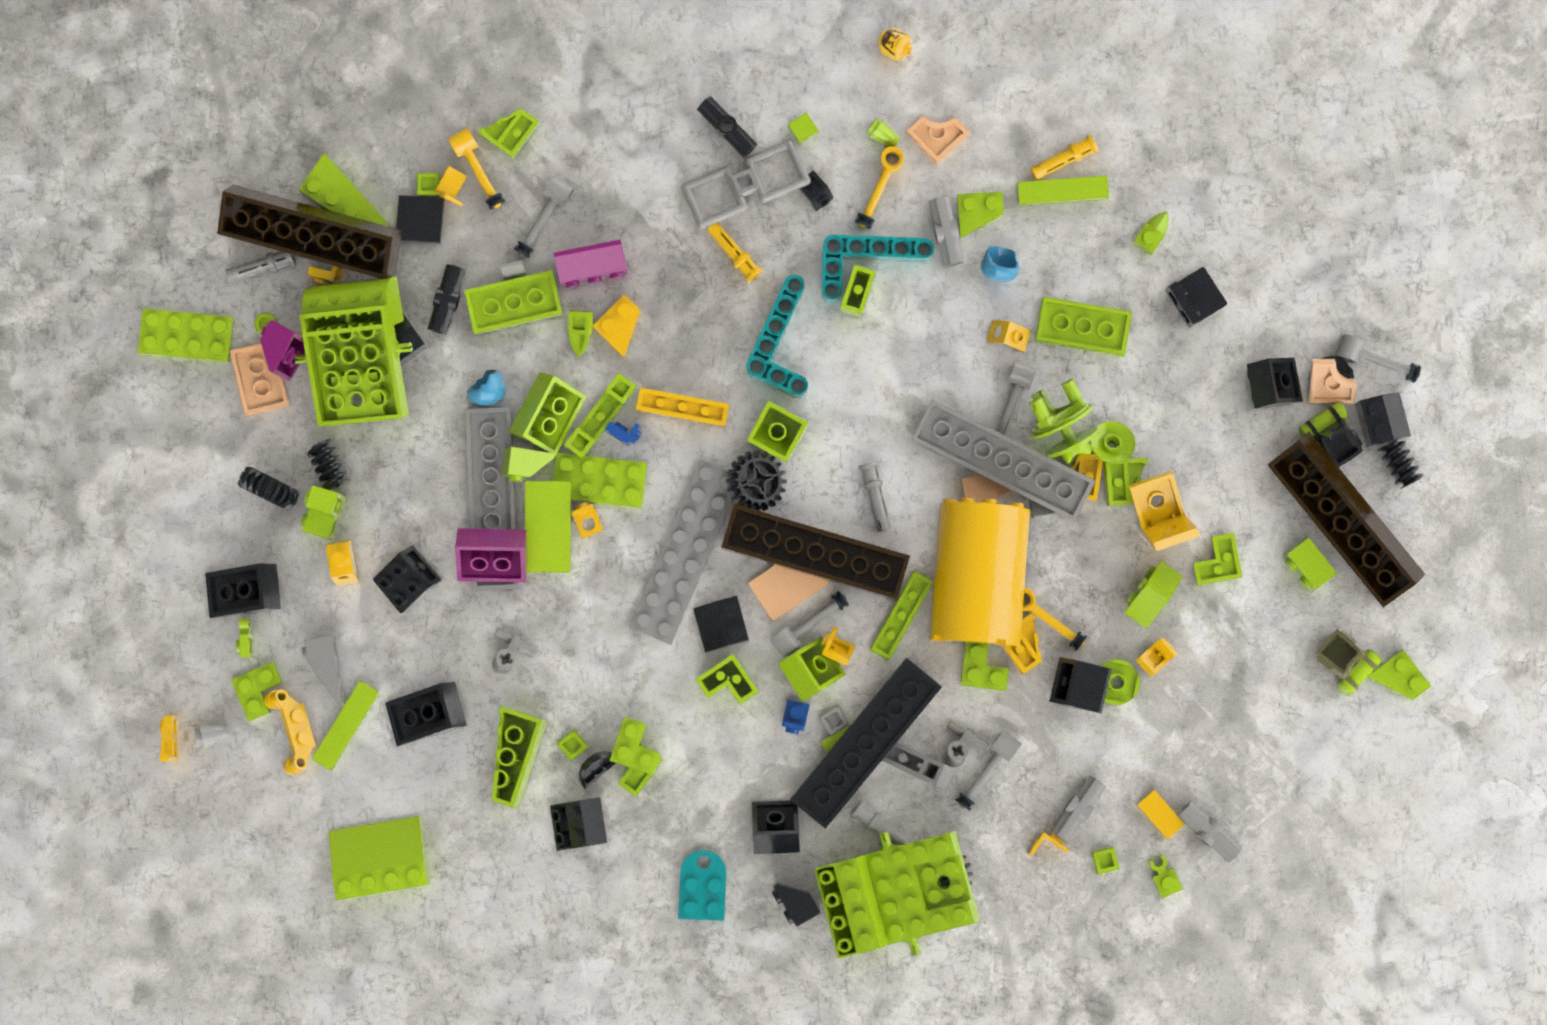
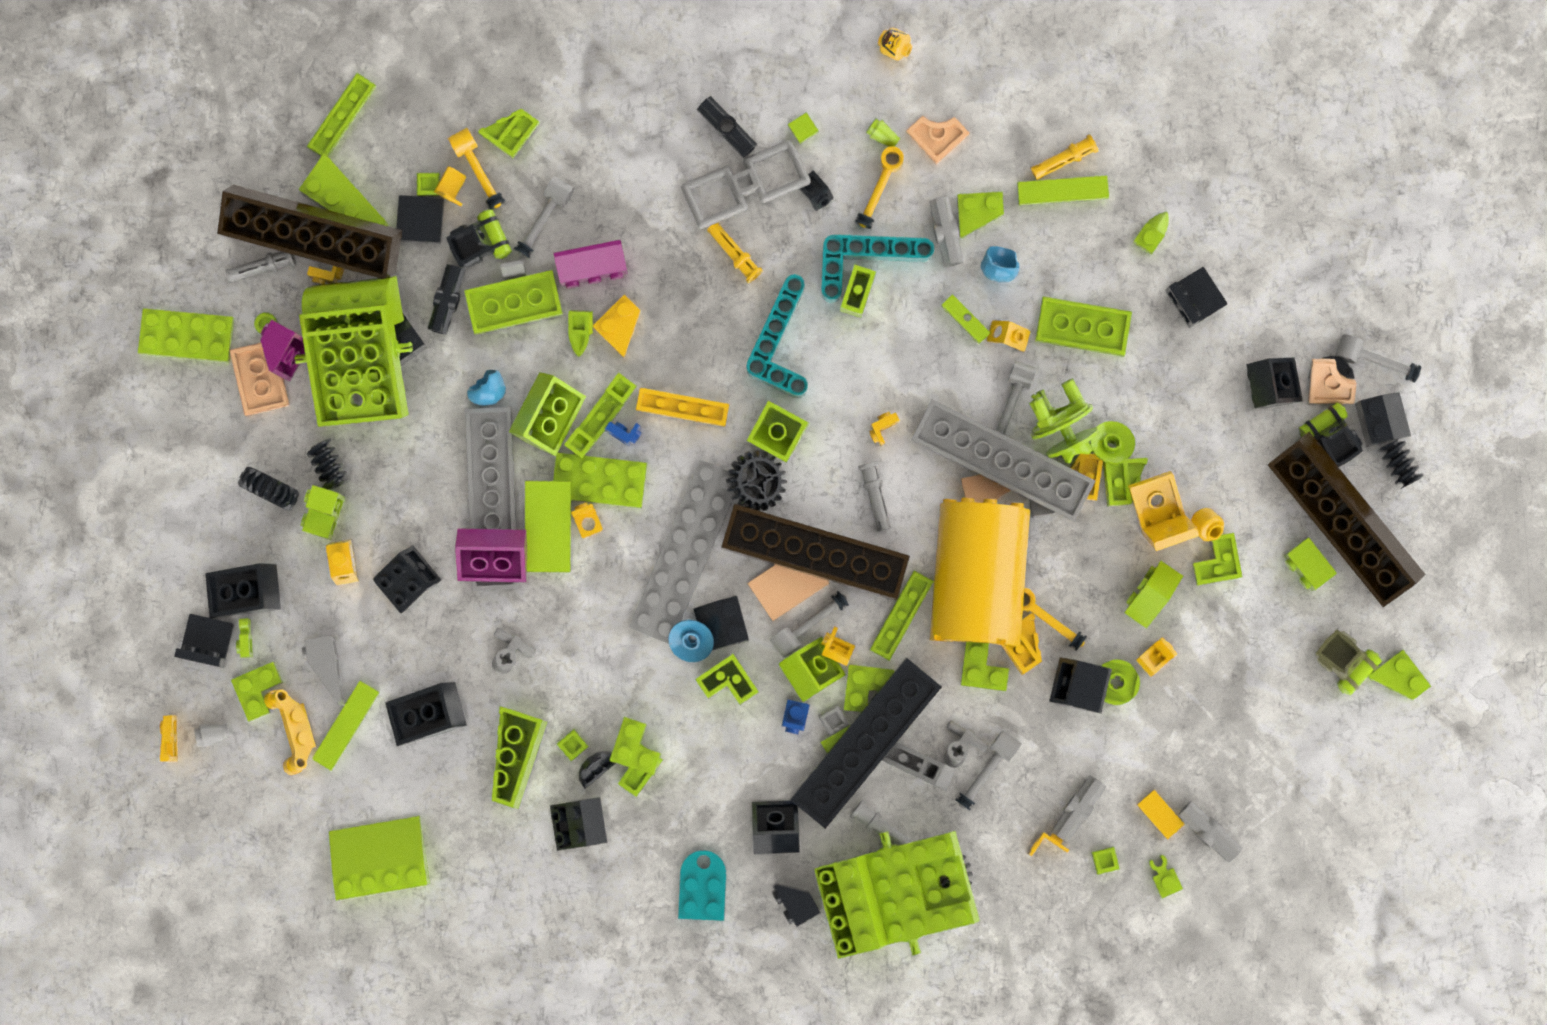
(205, 641): none -> black bracket
(341, 115): none -> lime tile
(479, 240): none -> black piece
(523, 463): lime slope -> none
(689, 649): none -> dark azure dish
(859, 682): none -> lime plate
(884, 421): none -> yellow bracket
(958, 311): none -> lime piece
(1208, 523): none -> yellow head

